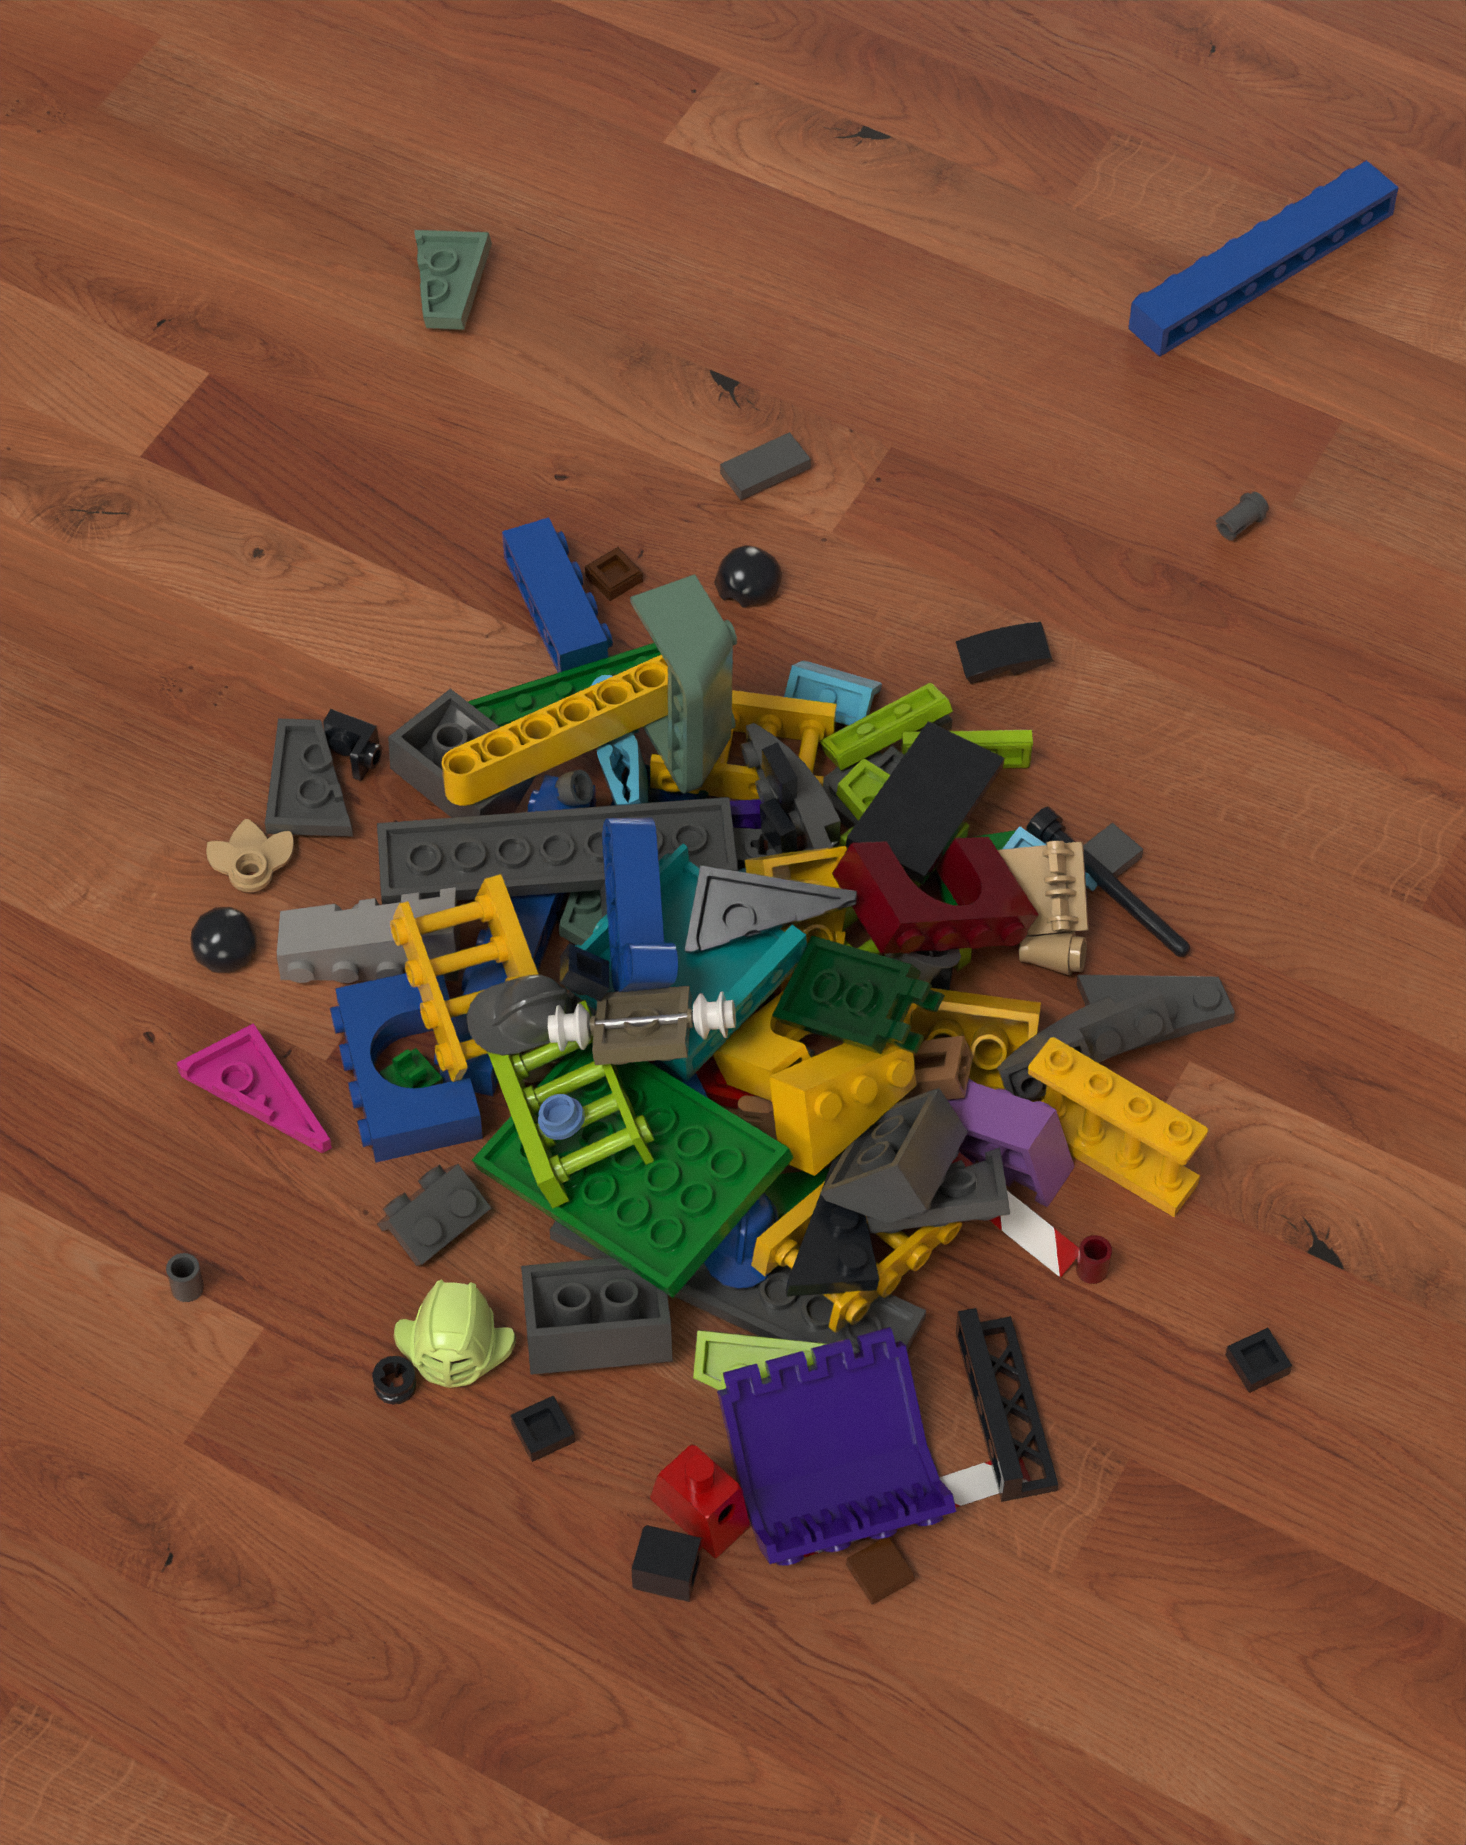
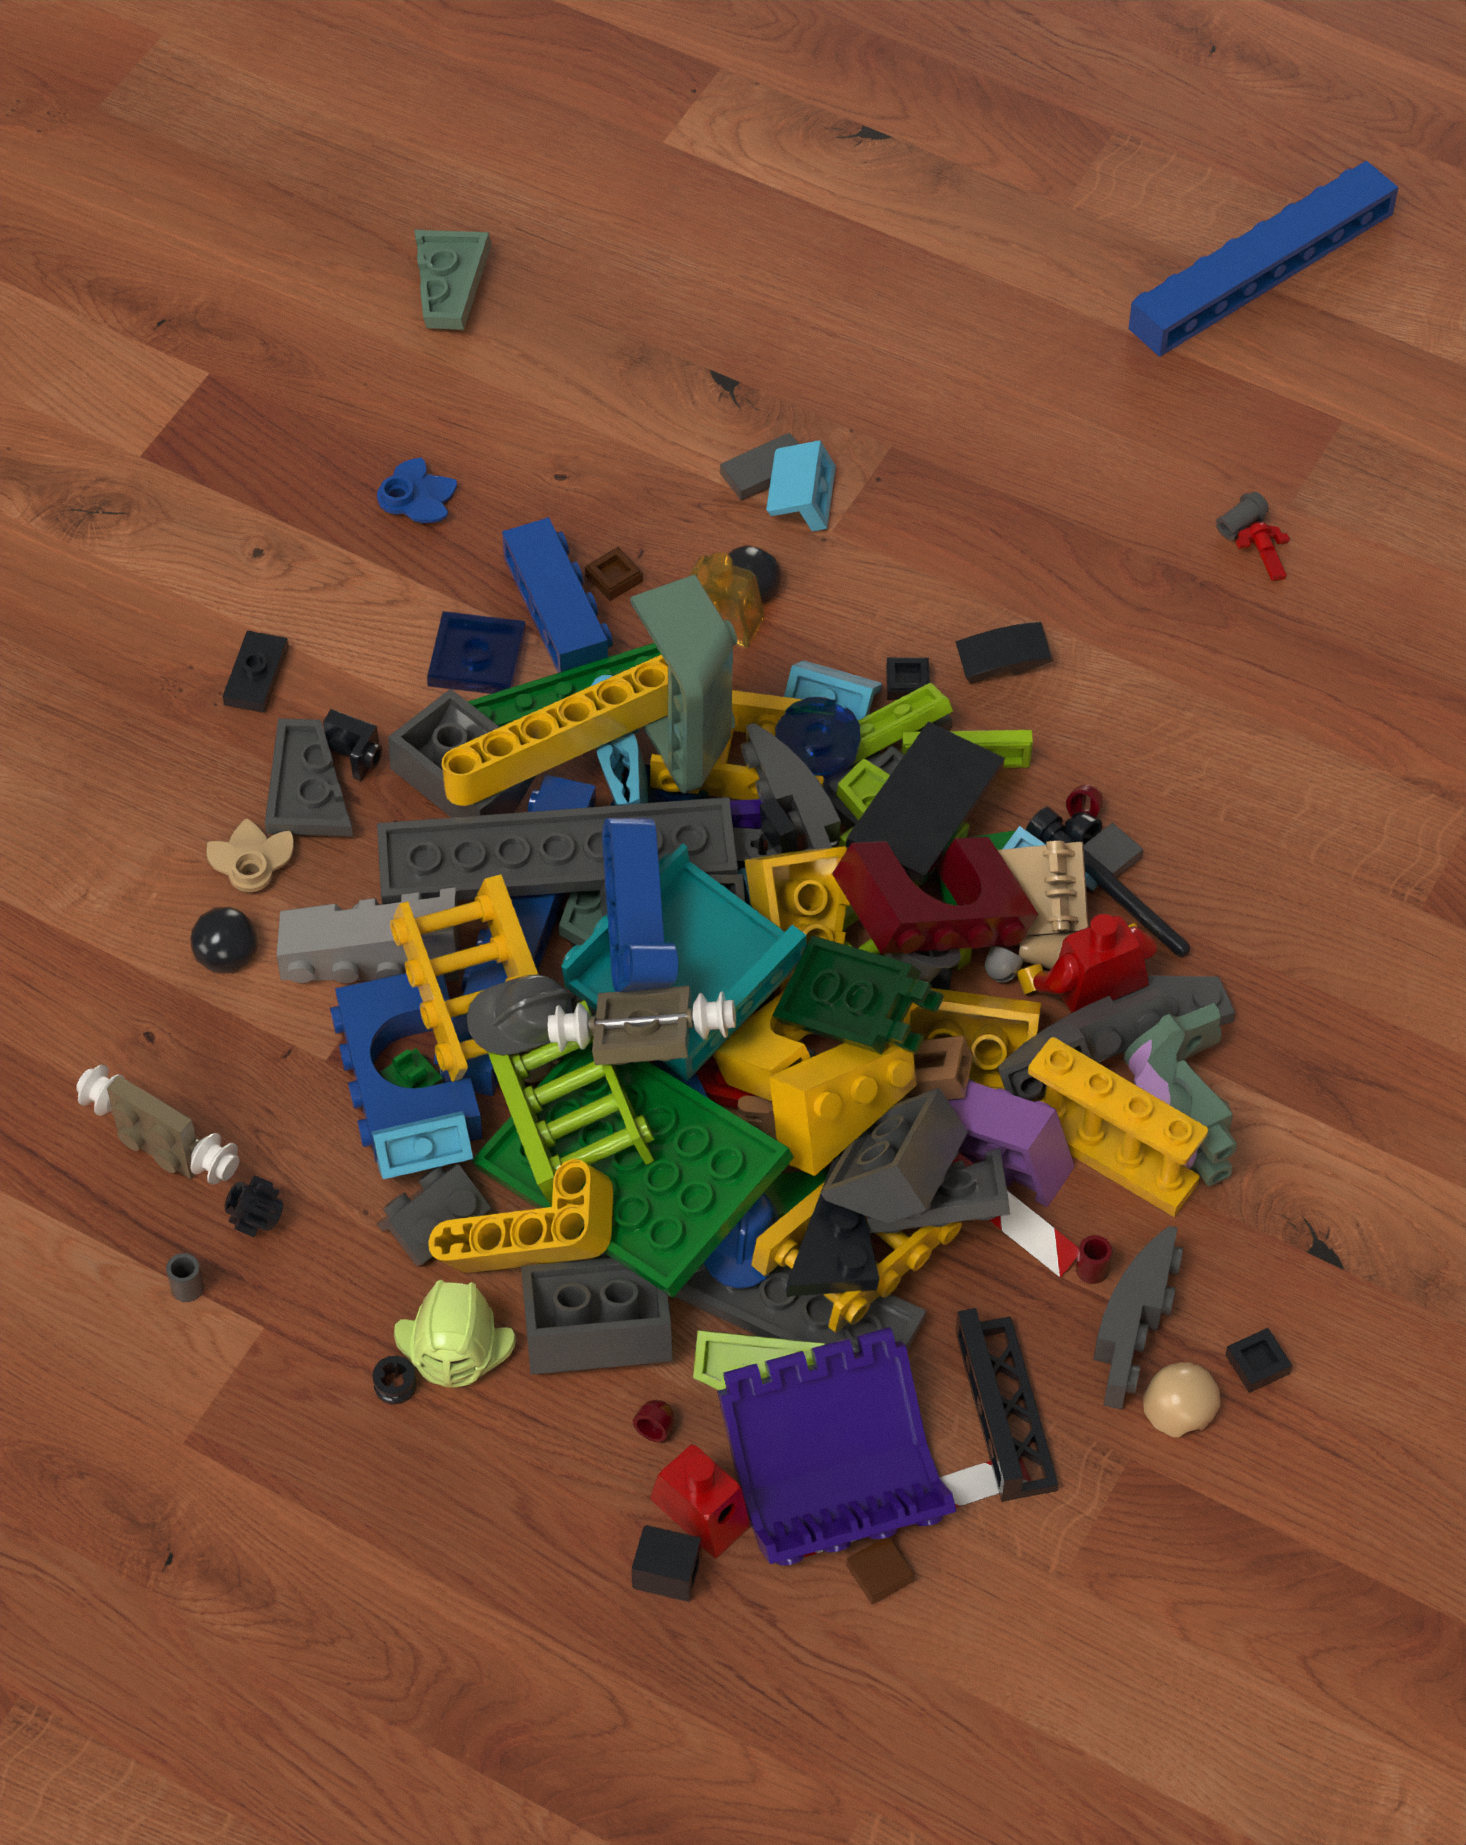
(156, 1127): none -> dark tan plate
(252, 1079): dark pink wing -> none
(253, 1206): none -> black gear
(255, 671): none -> black plate
(416, 493): none -> blue plate
(422, 1145): none -> medium azure panel
(476, 653): none -> clear blue tile
(520, 1229): none -> yellow beam
(542, 1428): black tile -> none
(560, 1117): medium blue plate -> none
(582, 784): dark grey hinge -> none
(584, 972): black plate -> none
(654, 1420): none -> dark red hinge
(733, 593): none -> clear yellow torso
(743, 905): wing -> none
(779, 773): black tile -> none
(802, 483): none -> medium azure panel
(821, 735): none -> clear blue tile
(905, 675): none -> black tile
(1002, 964): none -> light grey hinge
(1077, 798): none -> dark red hinge
(1083, 827): none -> black hinge
(1095, 964): none -> red torso
(1133, 1310): none -> dark grey slope
(1161, 1070): none -> sand green hips
(1181, 1399): none -> tan hair
(1261, 535): none -> red piece

